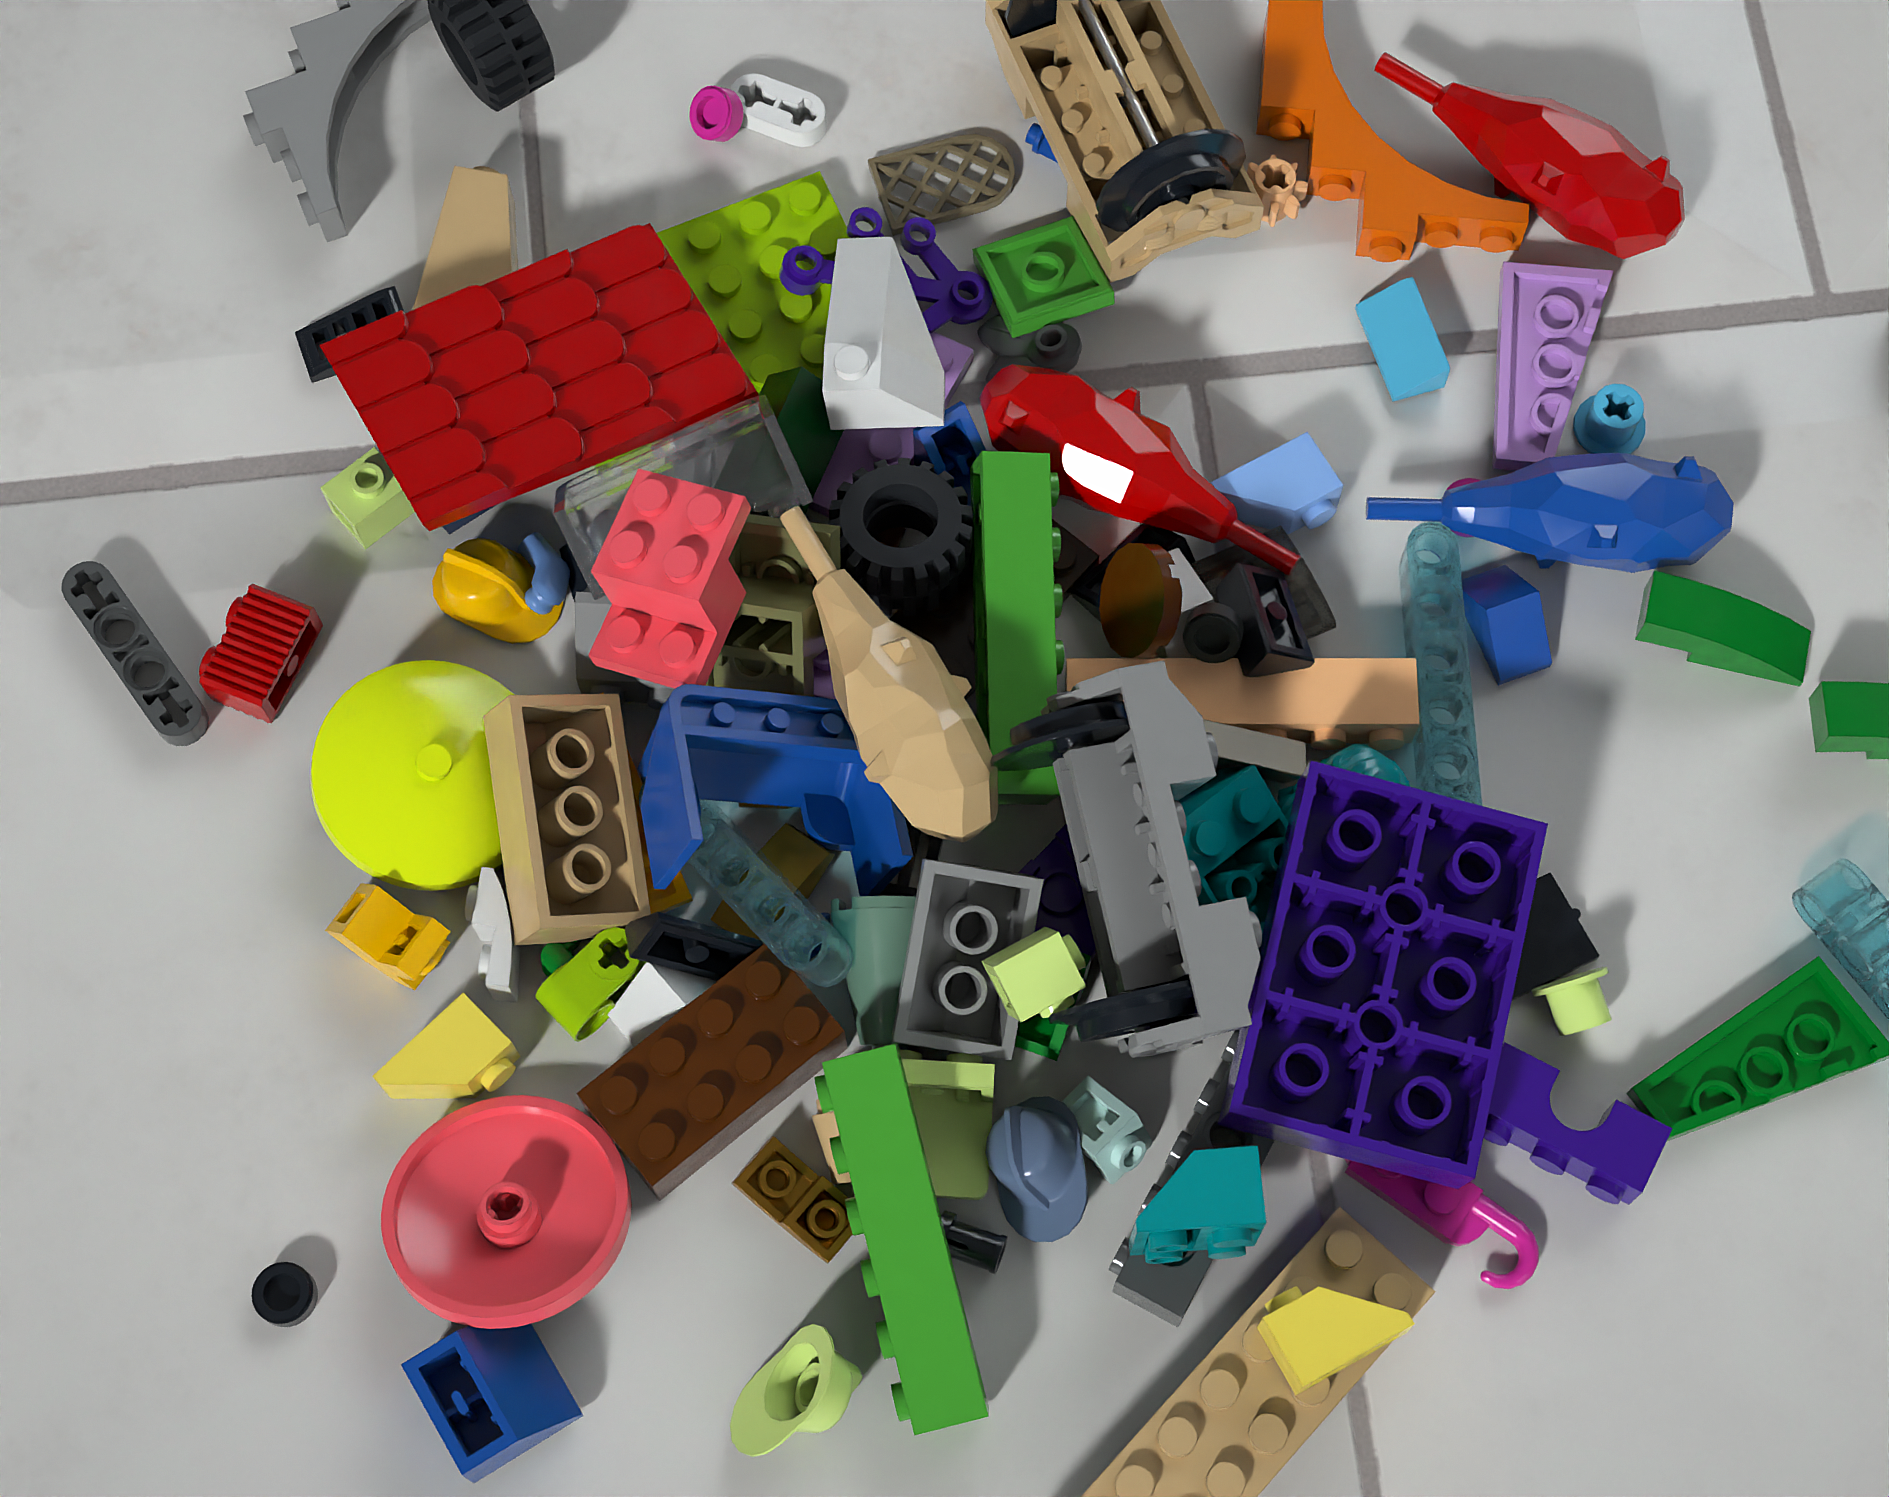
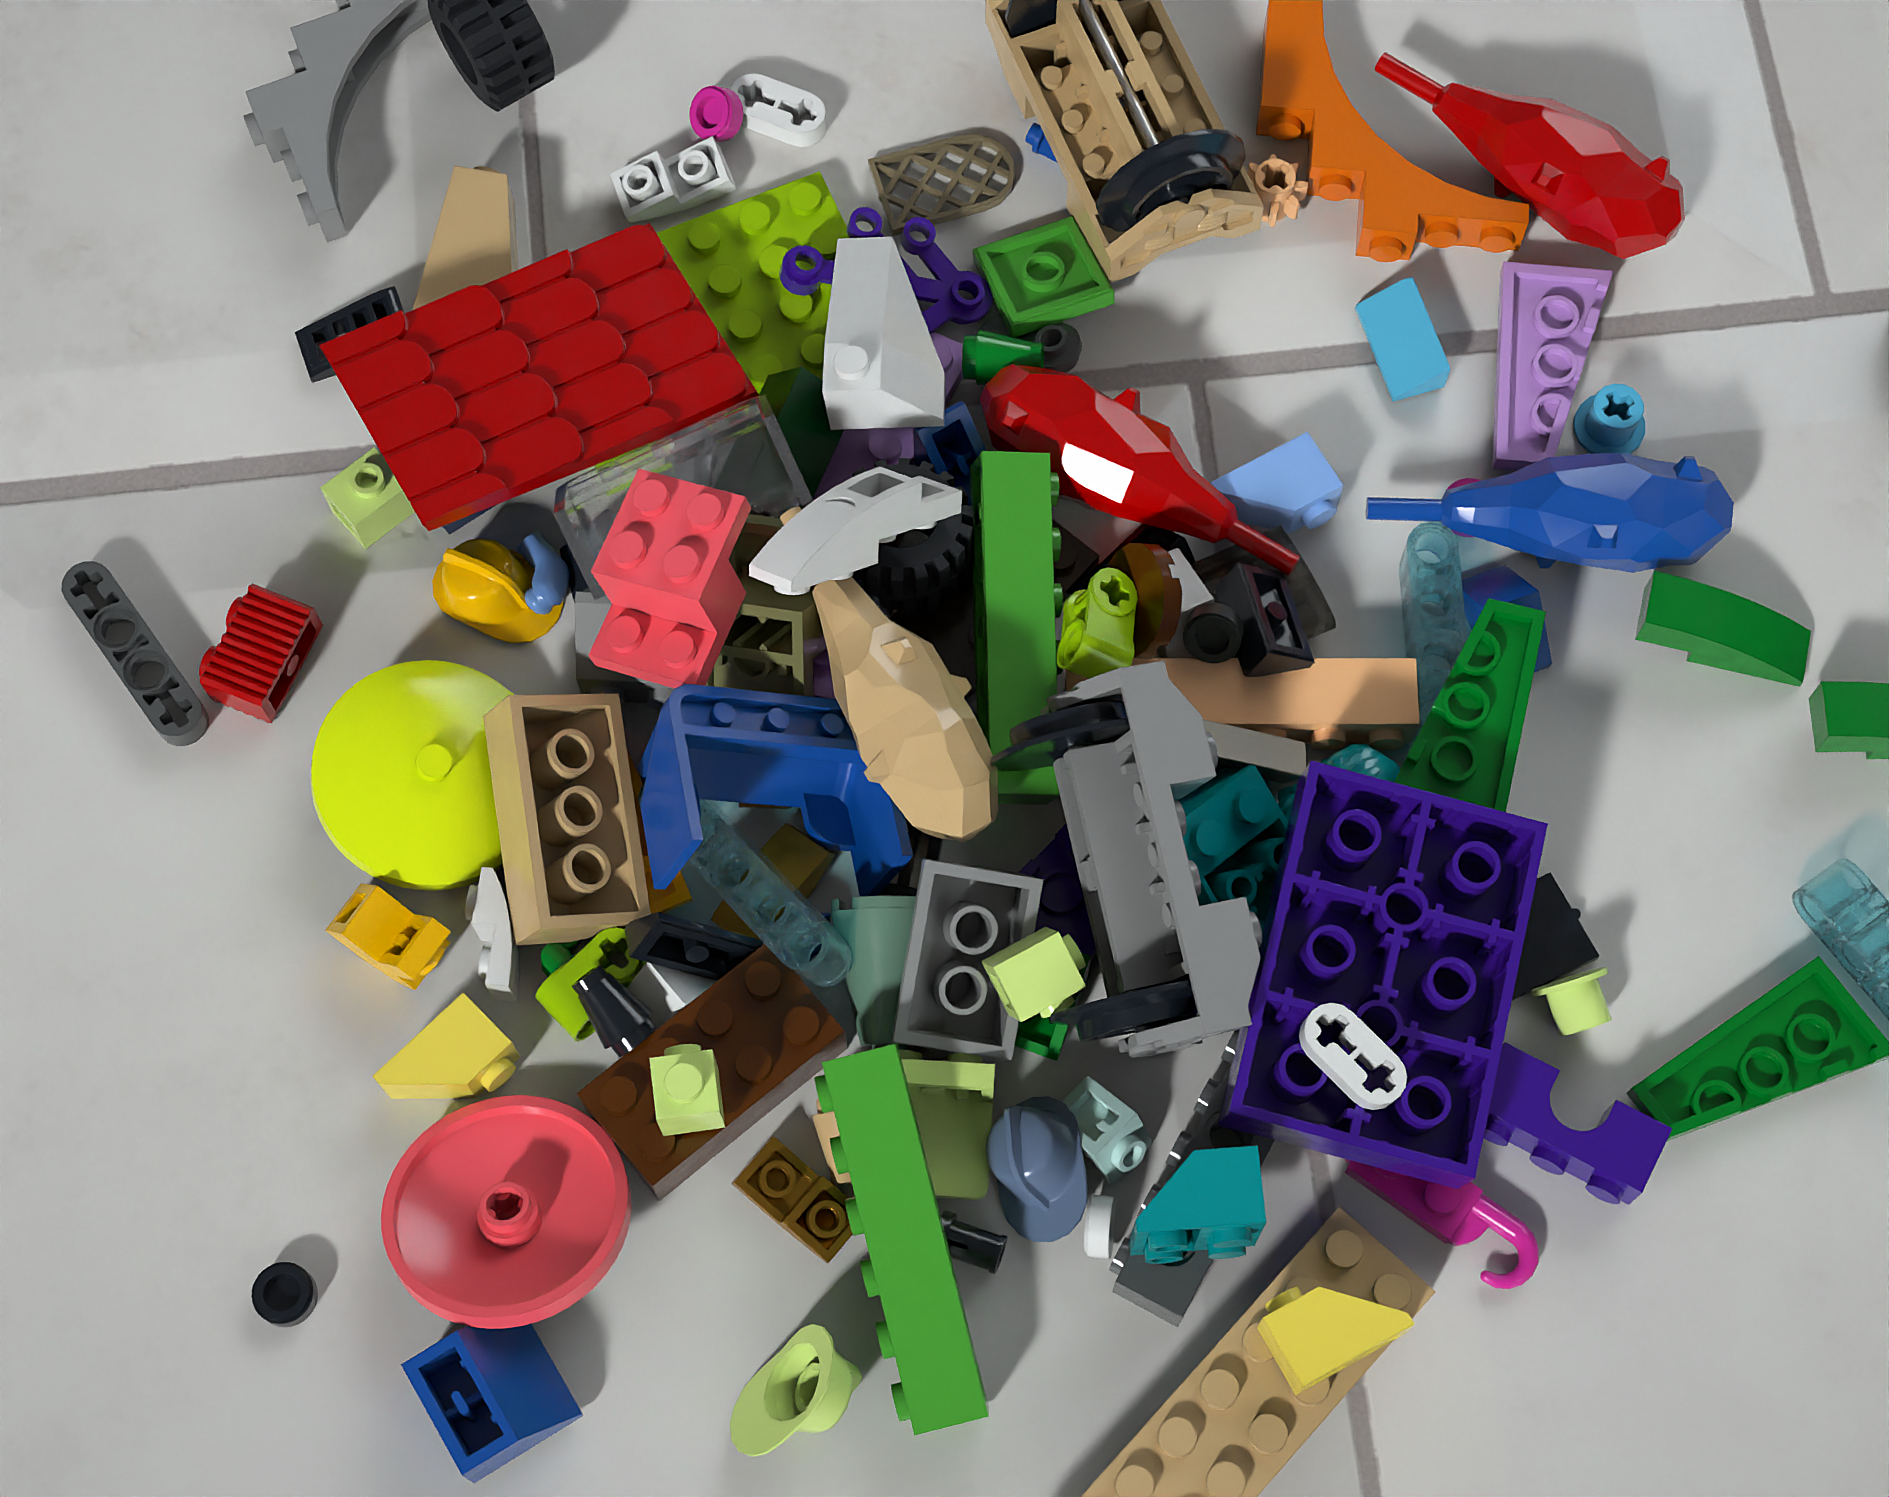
(614, 1011): none -> black cone
(670, 185): none -> white slope
(686, 1090): none -> yellowish green brick
(846, 525): none -> white slope
(990, 352): none -> green cone
(1099, 625): none -> lime piece
(1100, 1227): none -> white tile
(1363, 1045): none -> white beam
(1479, 715): none -> green wing

